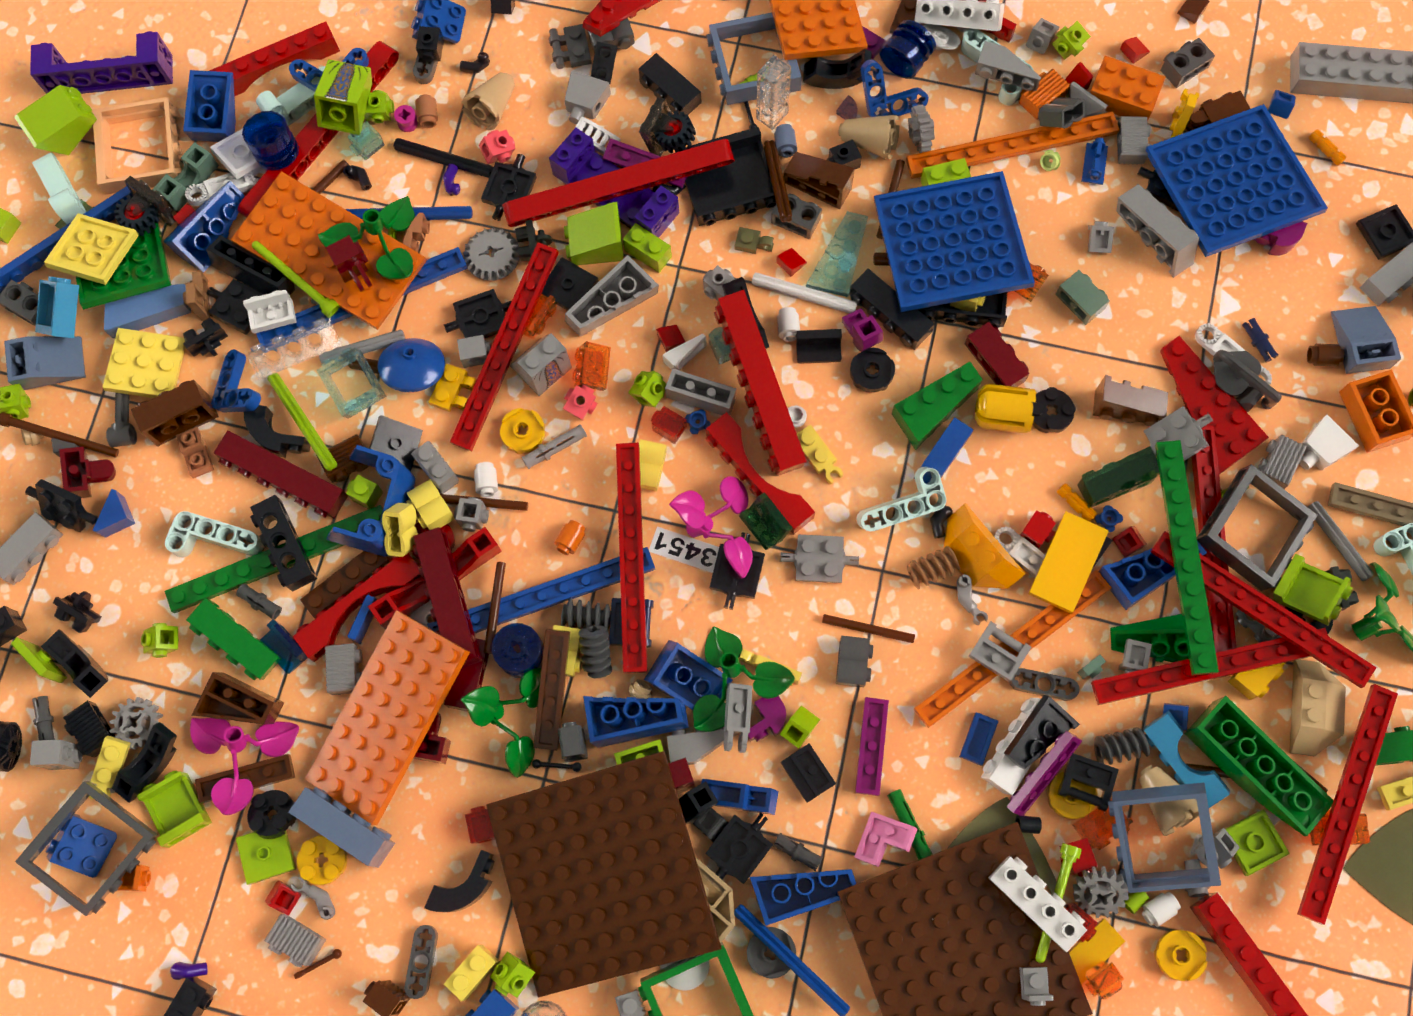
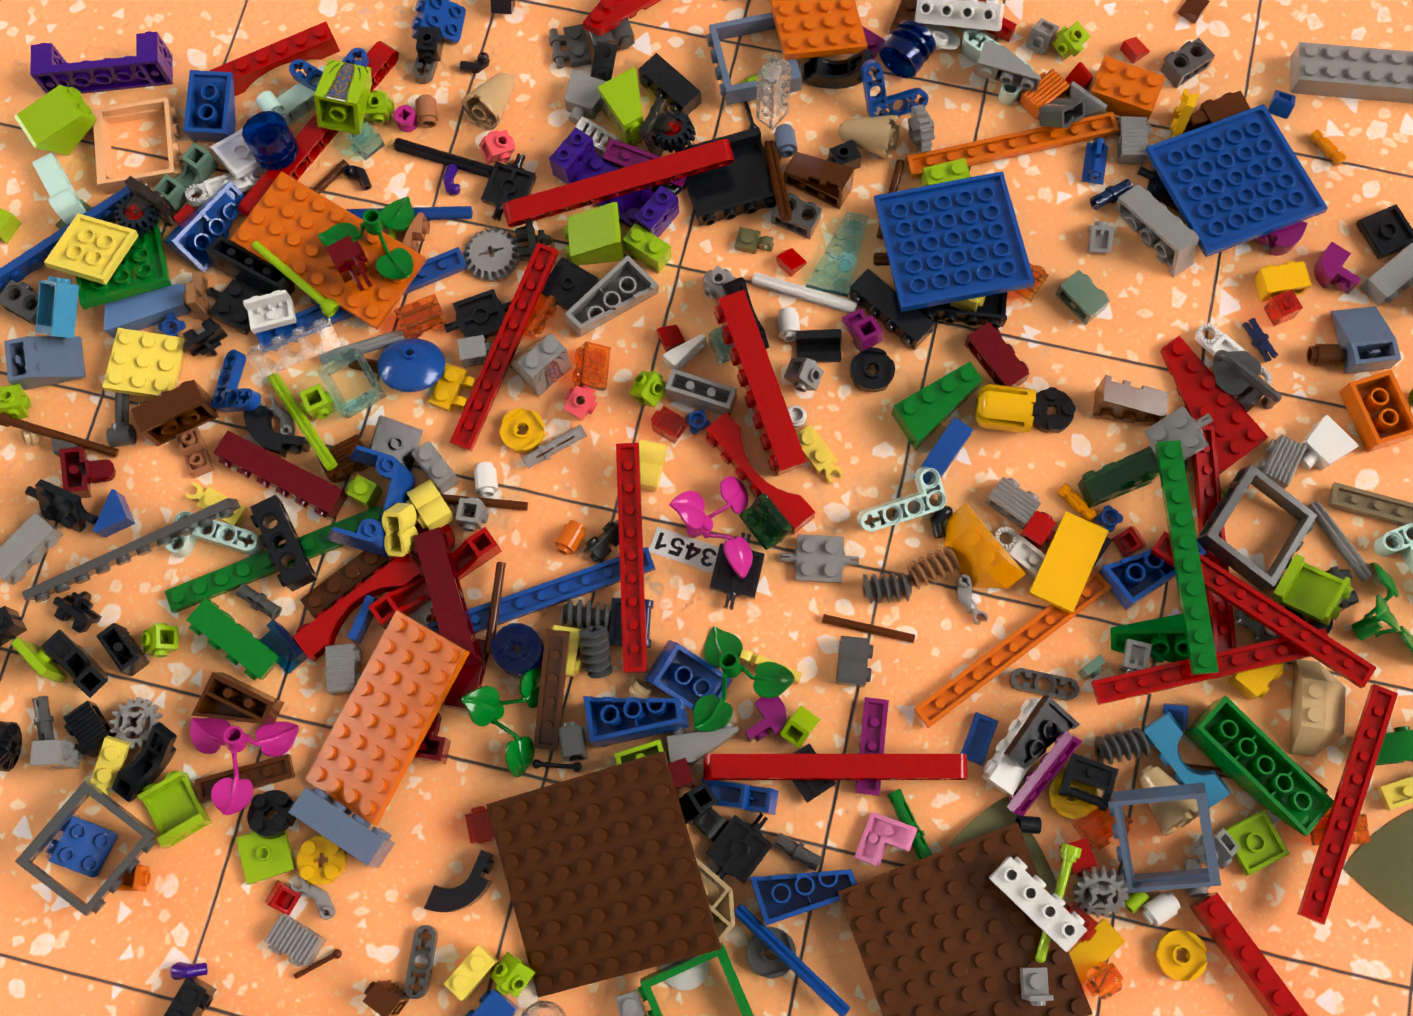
(123, 649): none -> black brick
(137, 547): none -> dark grey plate
(170, 319): none -> blue plate
(210, 497): none -> light yellow plate
(285, 419): none -> light grey arm
(316, 402): none -> lime brick
(420, 316): none -> clear orange brick
(598, 545): none -> pearl dark grey hinge
(622, 105): none -> lime slope
(737, 715): light grey hinge -> none
(804, 374): none -> light grey brick
(835, 767): none -> red beam
(848, 109): tile -> none
(887, 587): none -> dark grey piece
(997, 658): light grey plate -> none
(1013, 501): none -> light grey brick
(1046, 164): yellowish green plate -> none
(1110, 194): none -> dark blue pin
(1275, 280): none -> yellow brick
(1283, 307): none -> clear red brick
(1330, 270): none -> magenta brick

